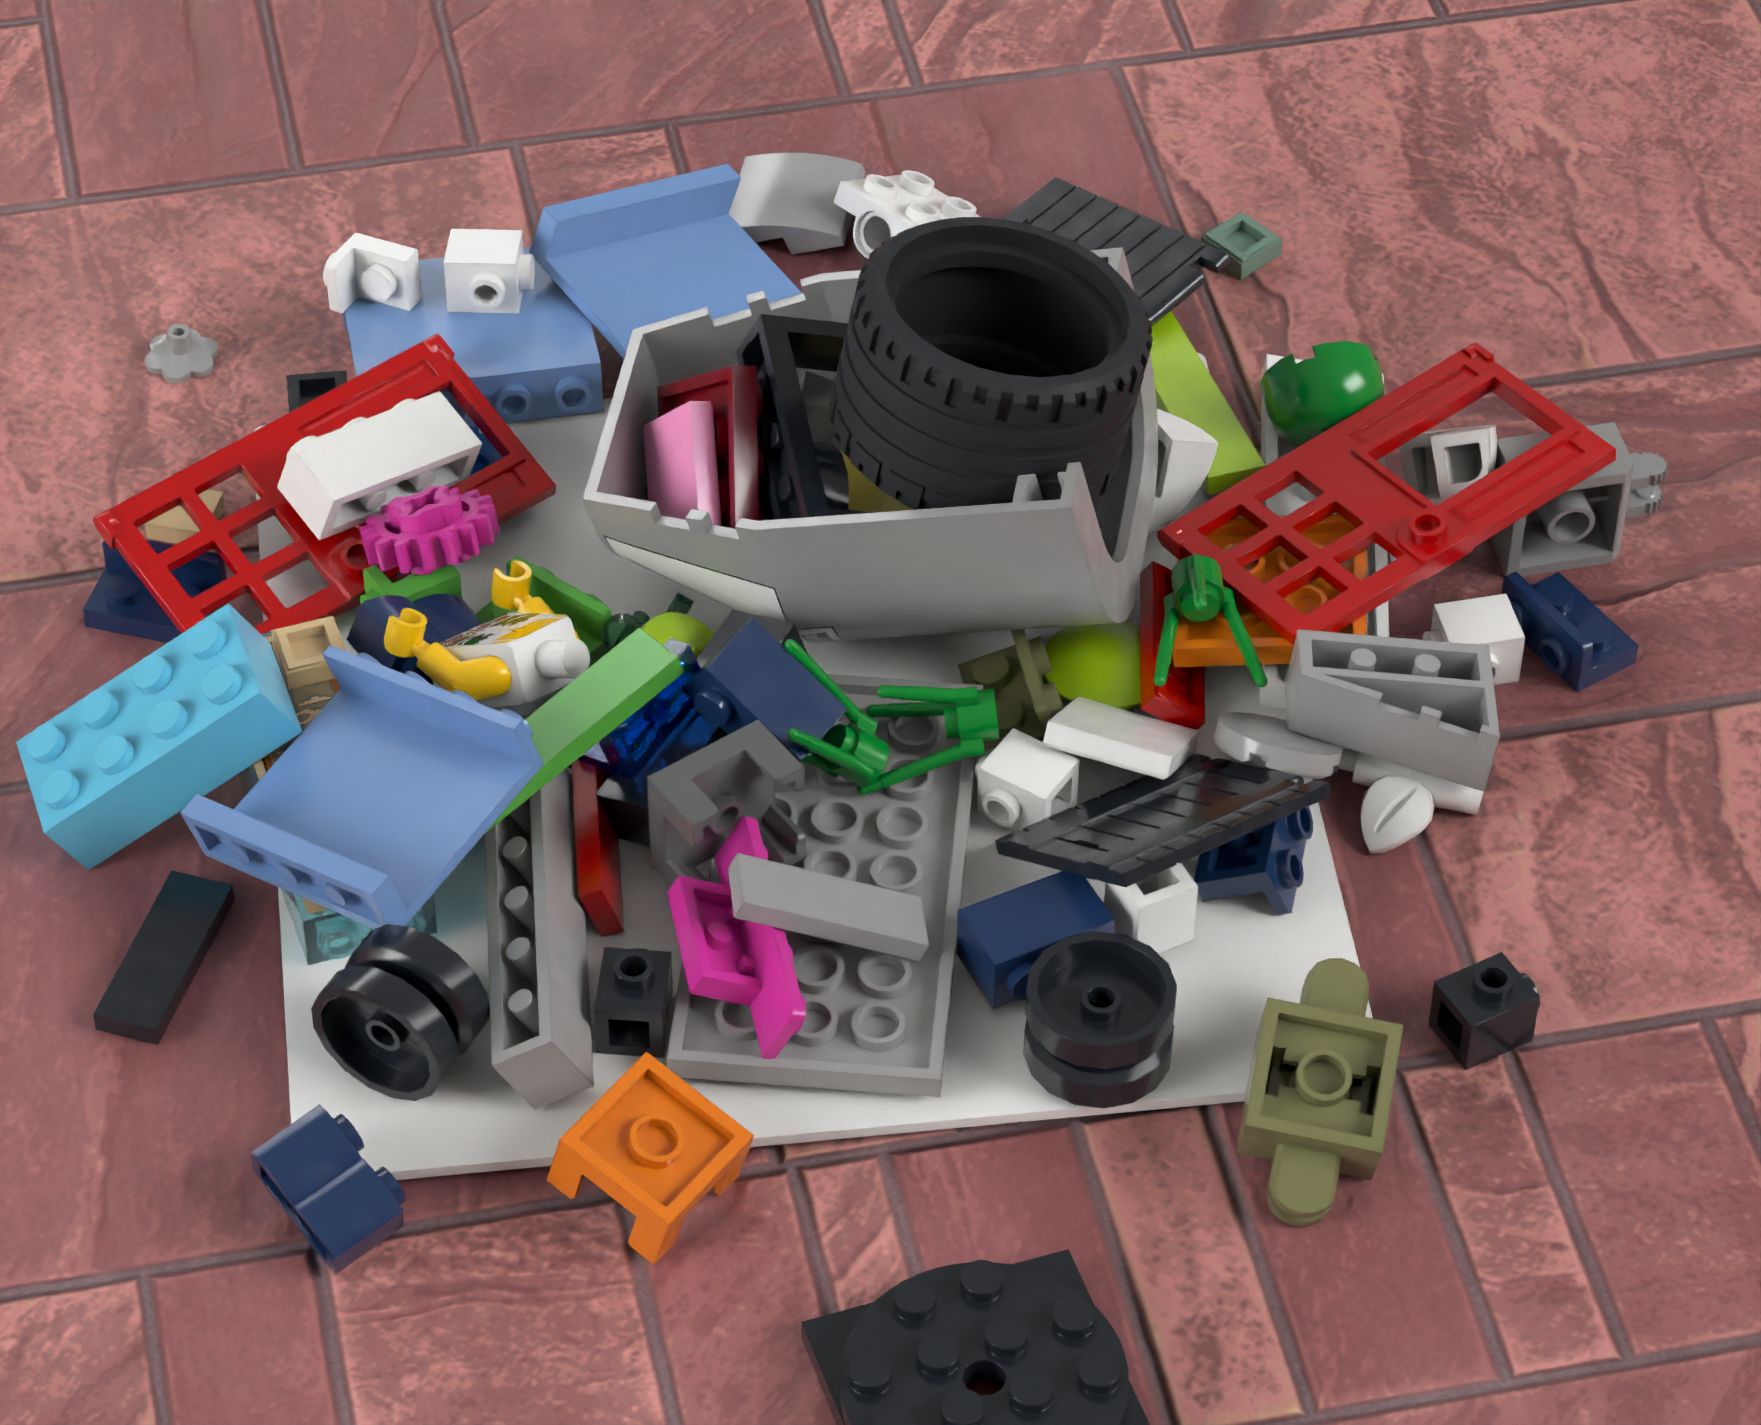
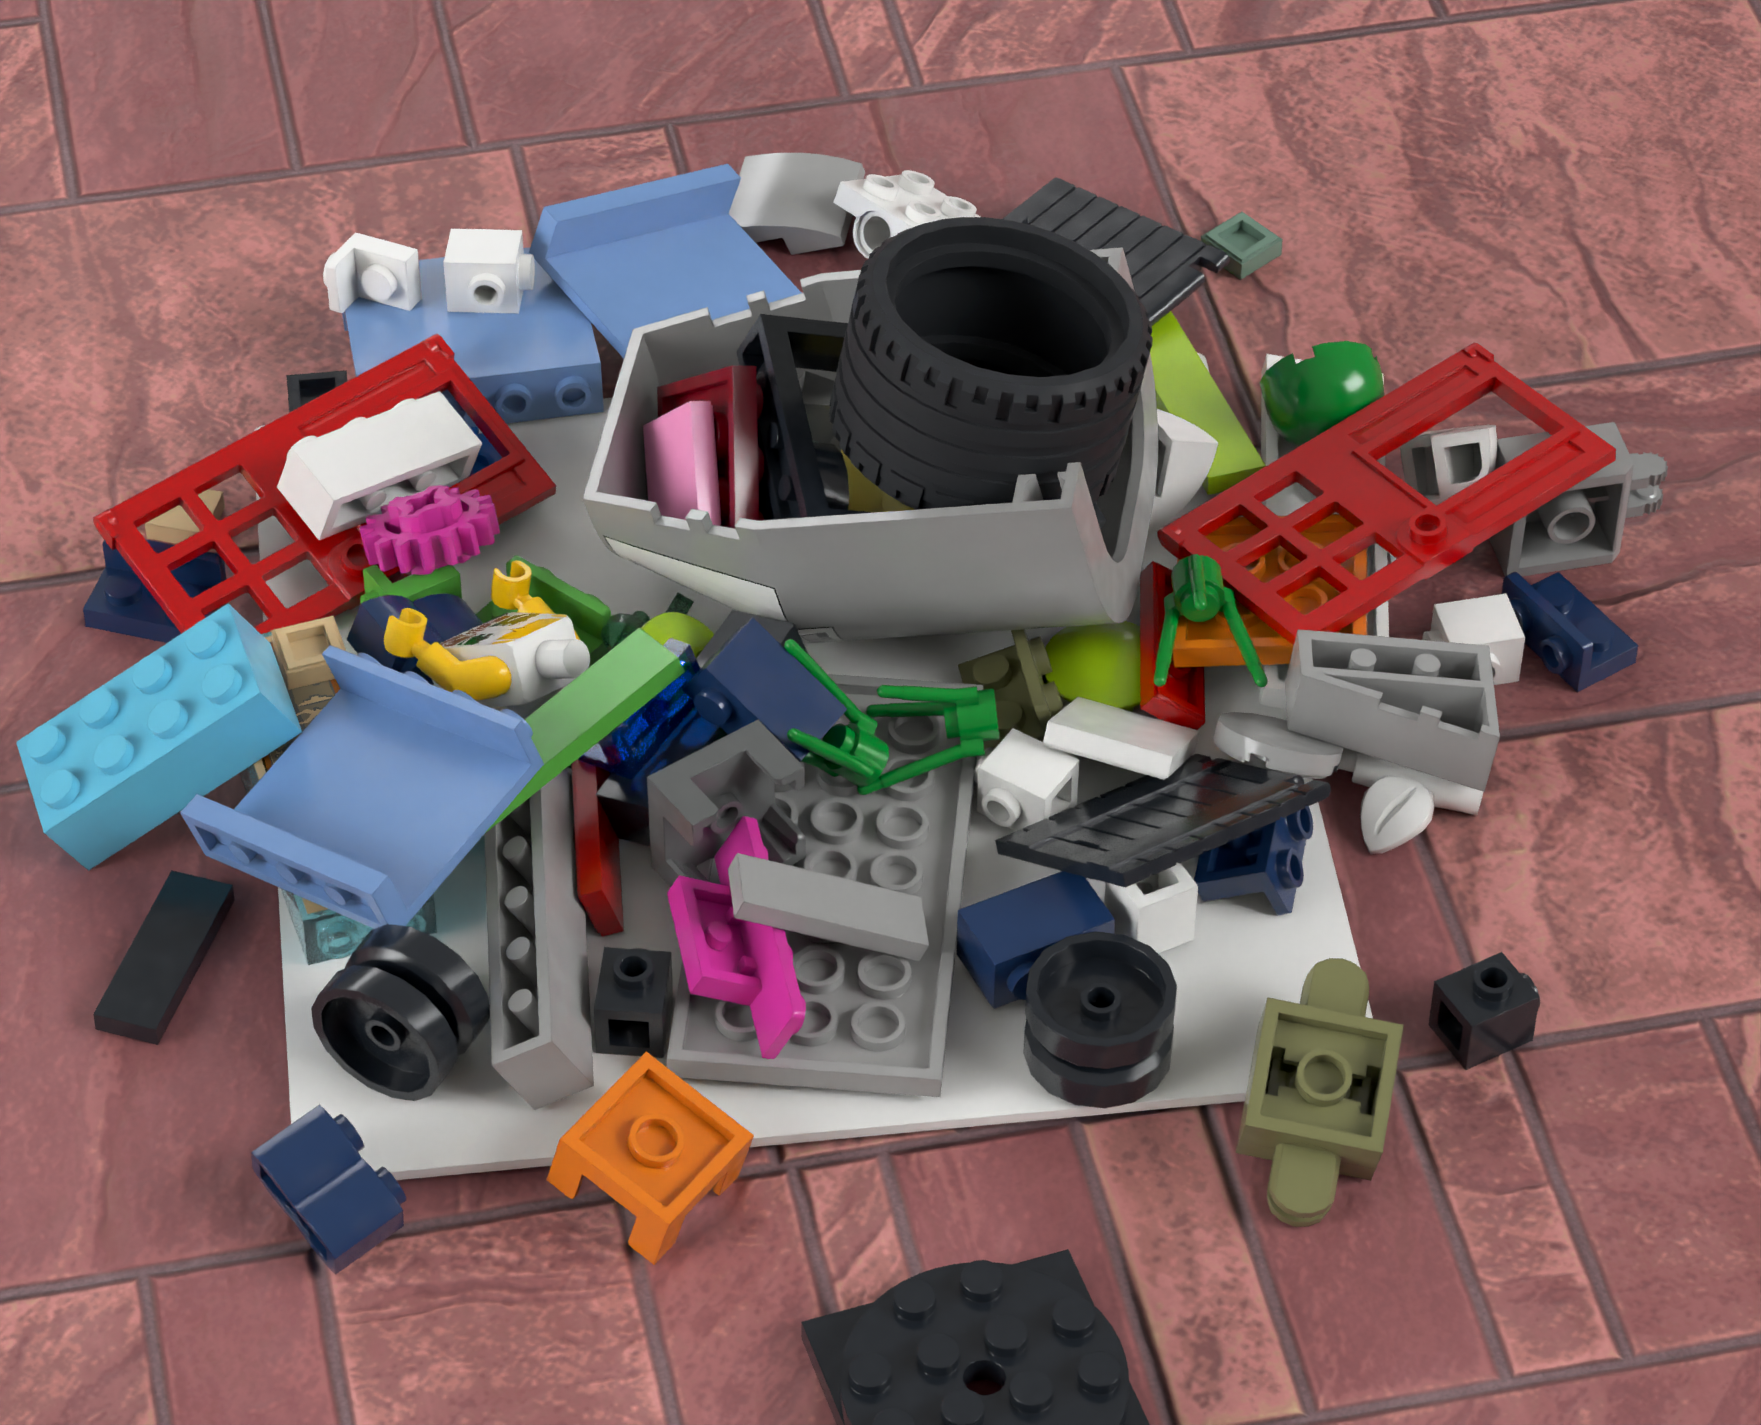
(181, 354): light grey plant -> none

